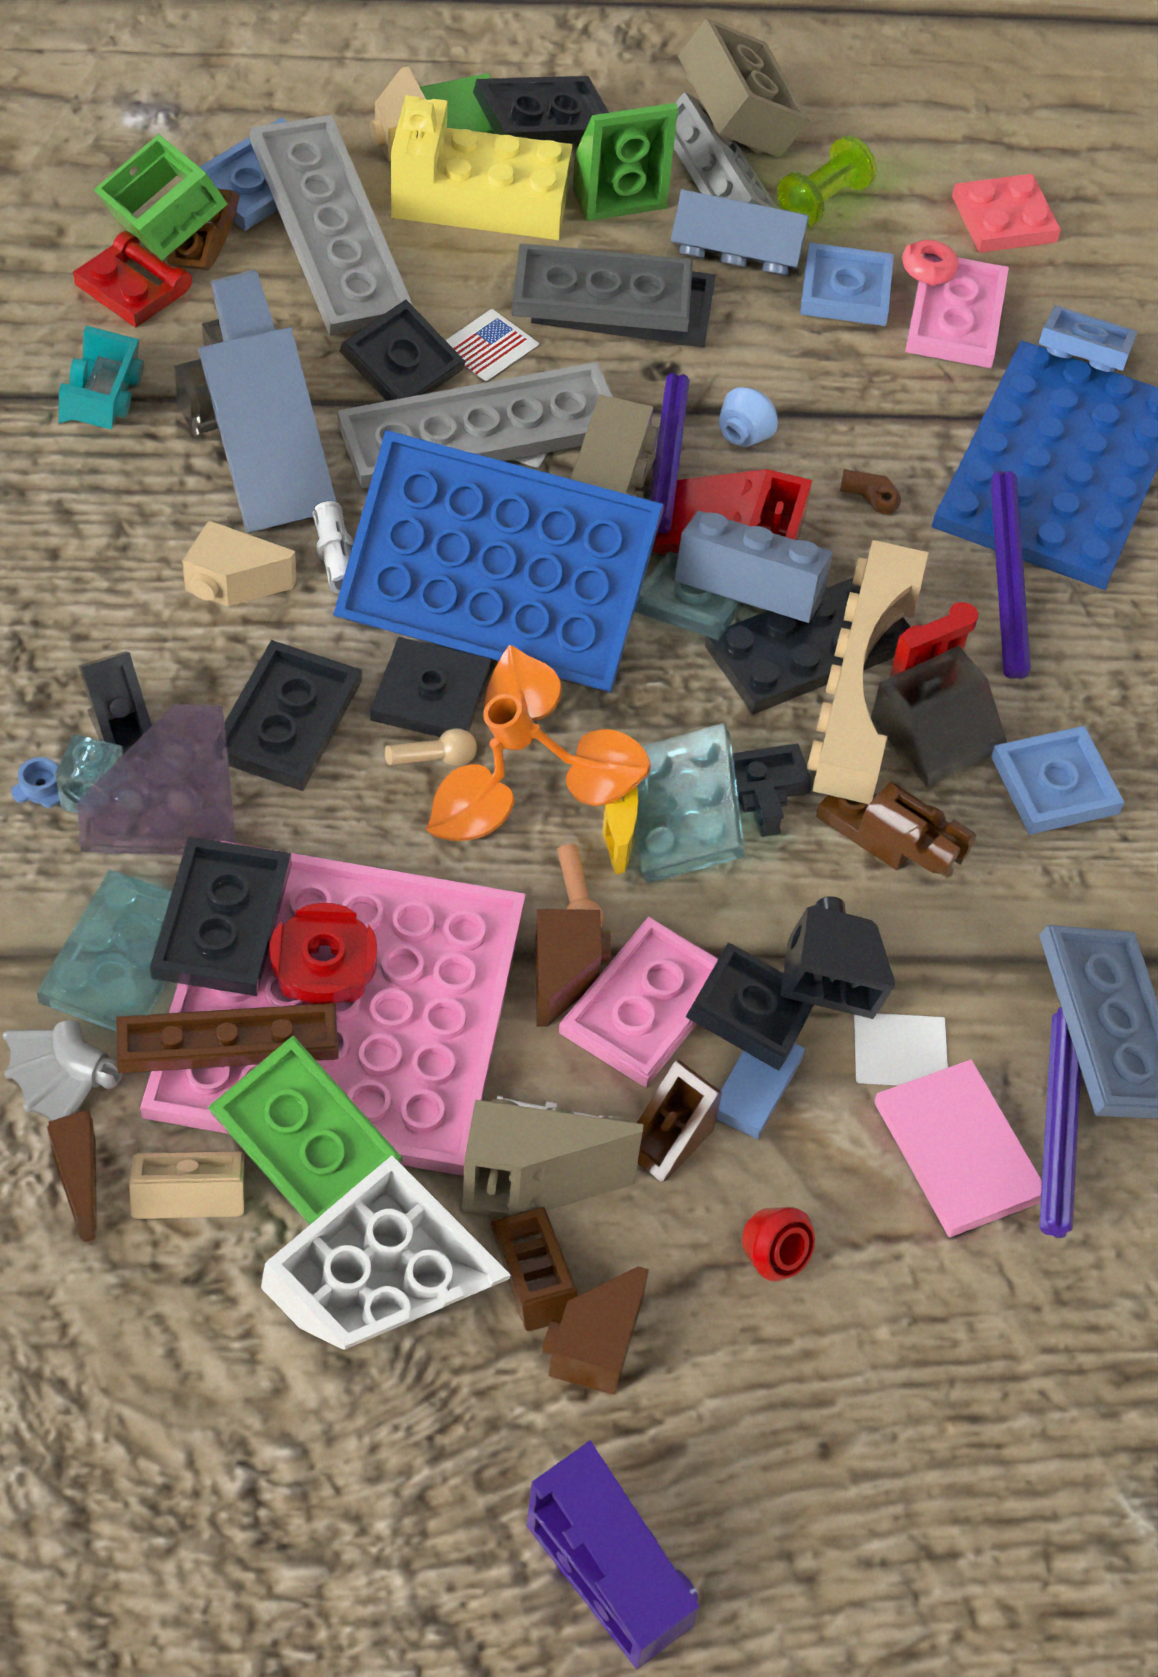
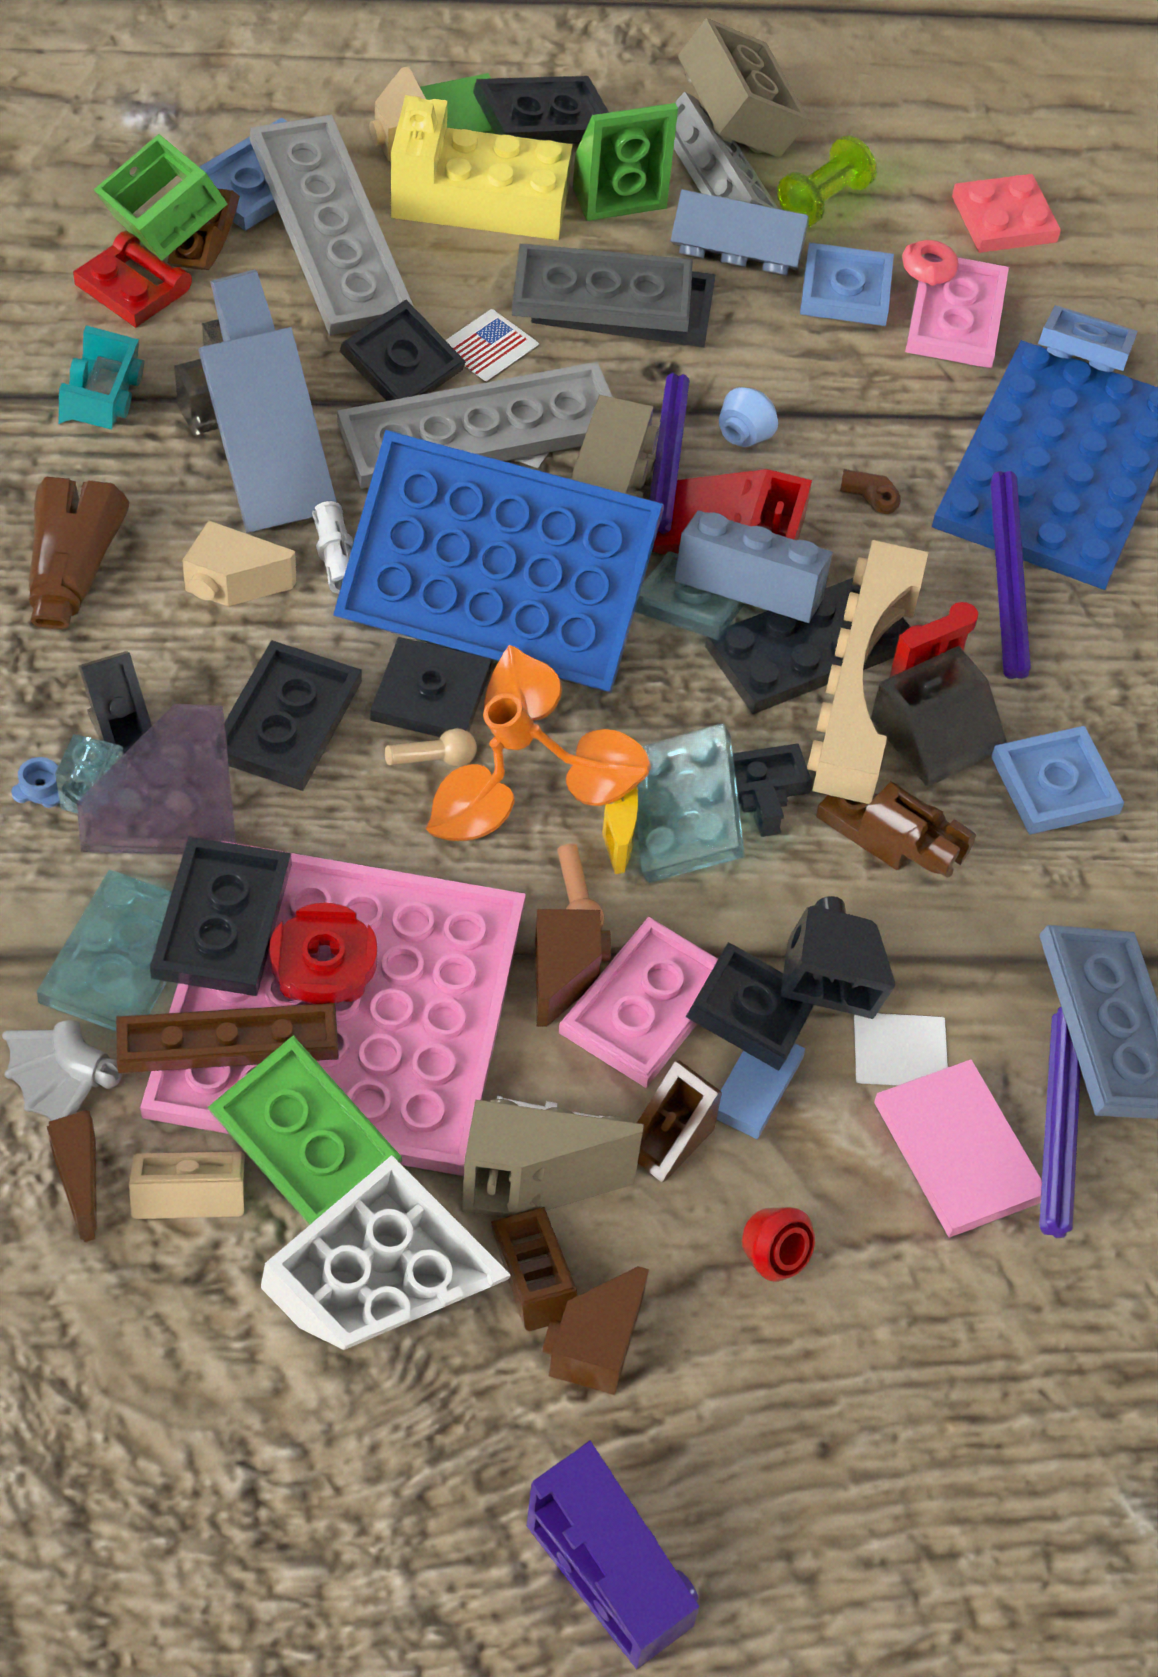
(70, 545): none -> reddish brown piece

